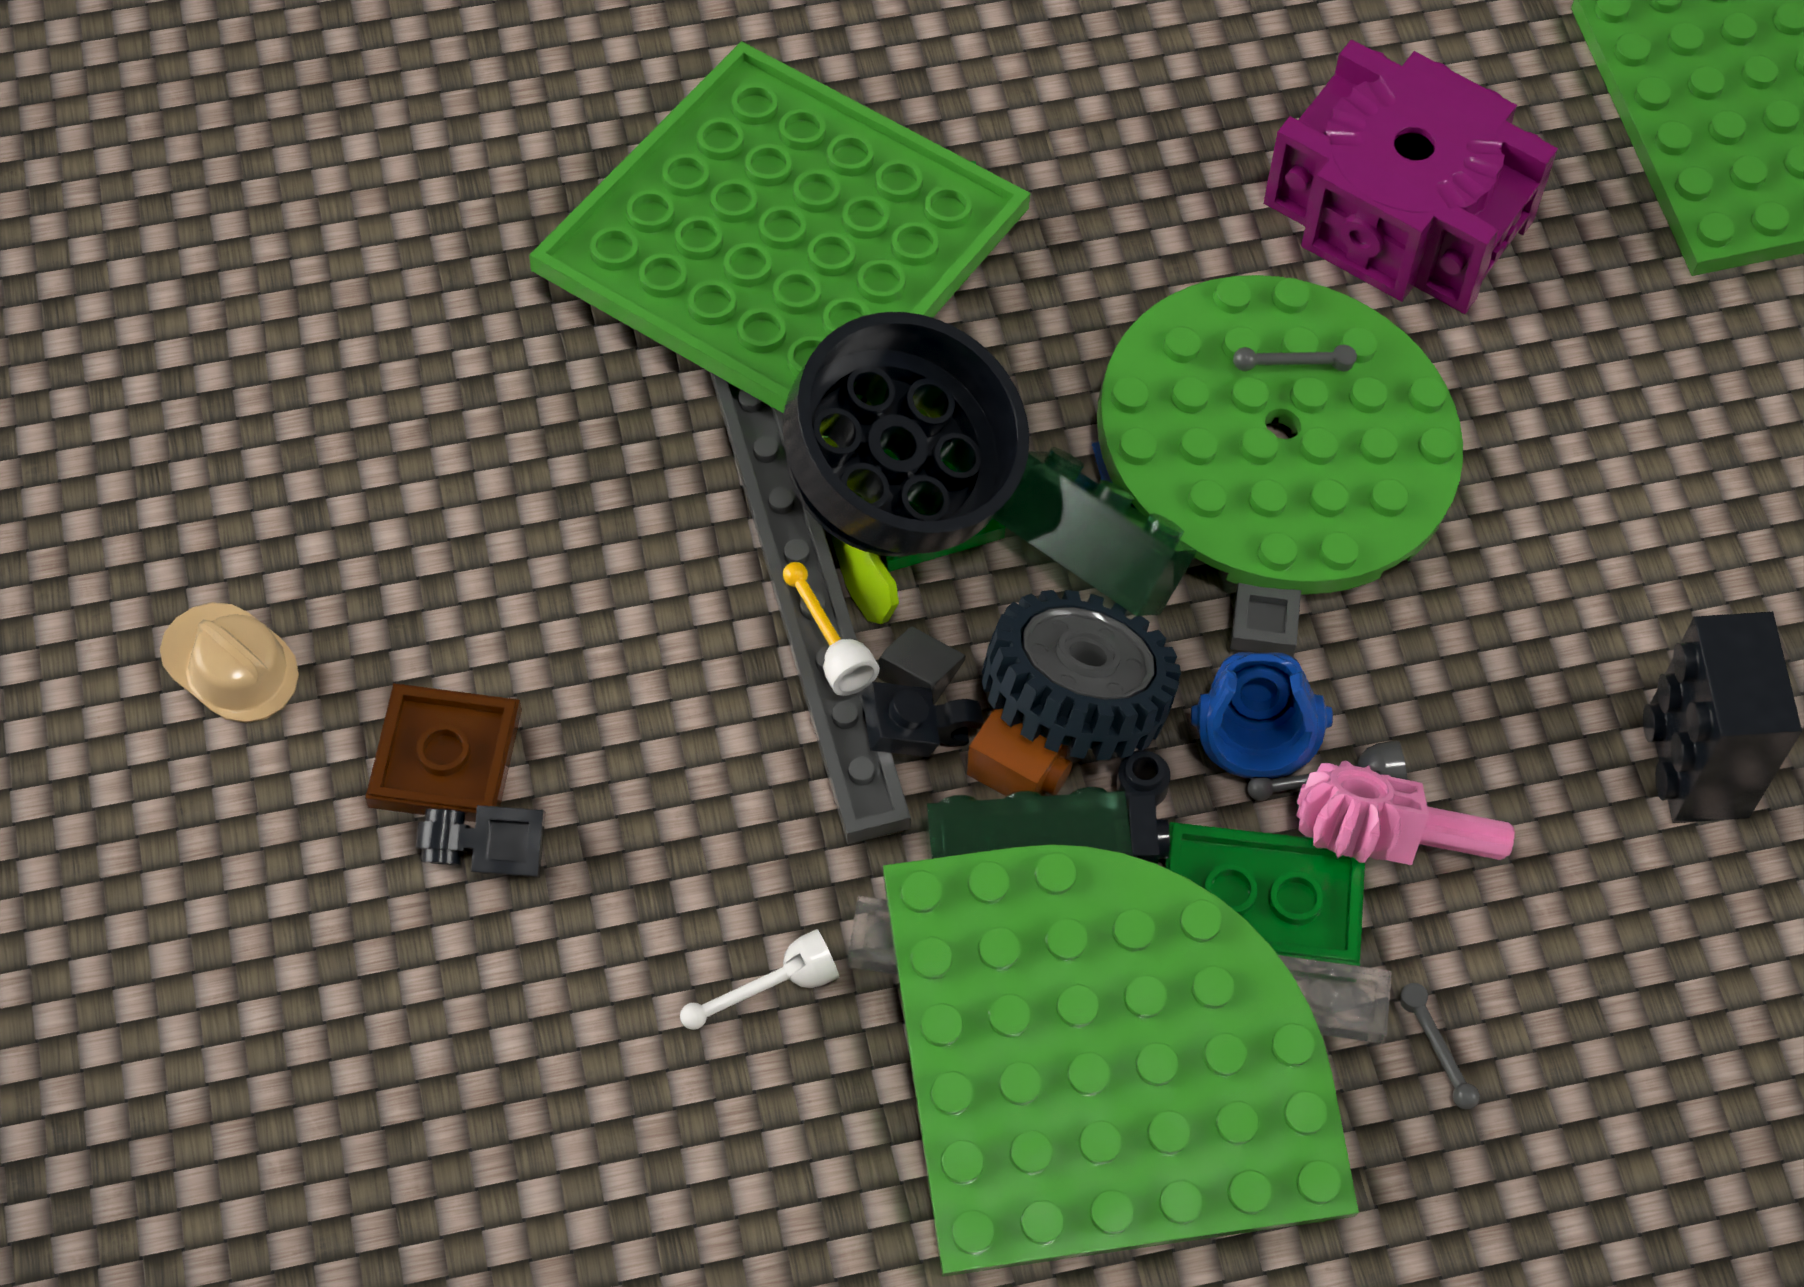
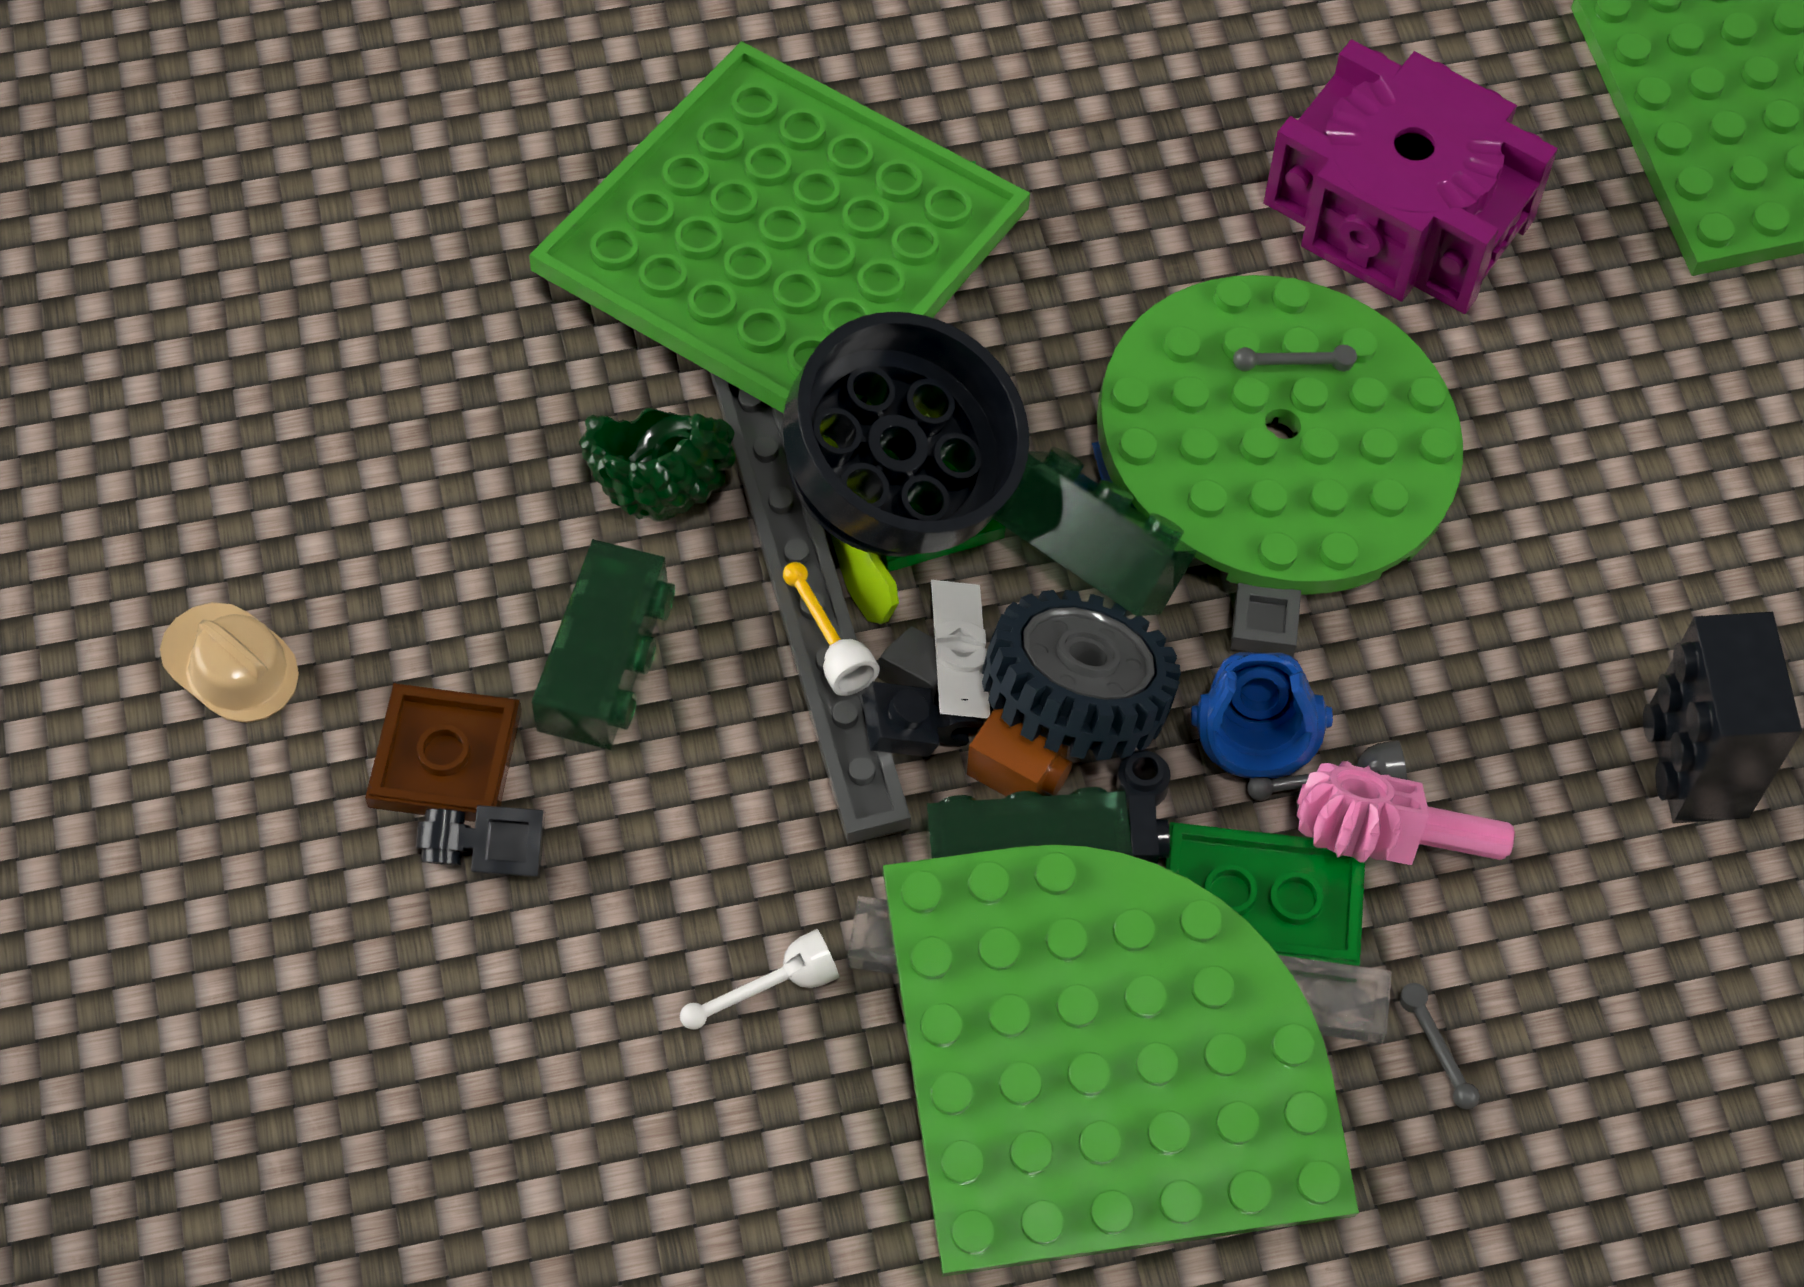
(603, 645): none -> clear green brick
(658, 460): none -> dark green hair
(959, 648): none -> white piece

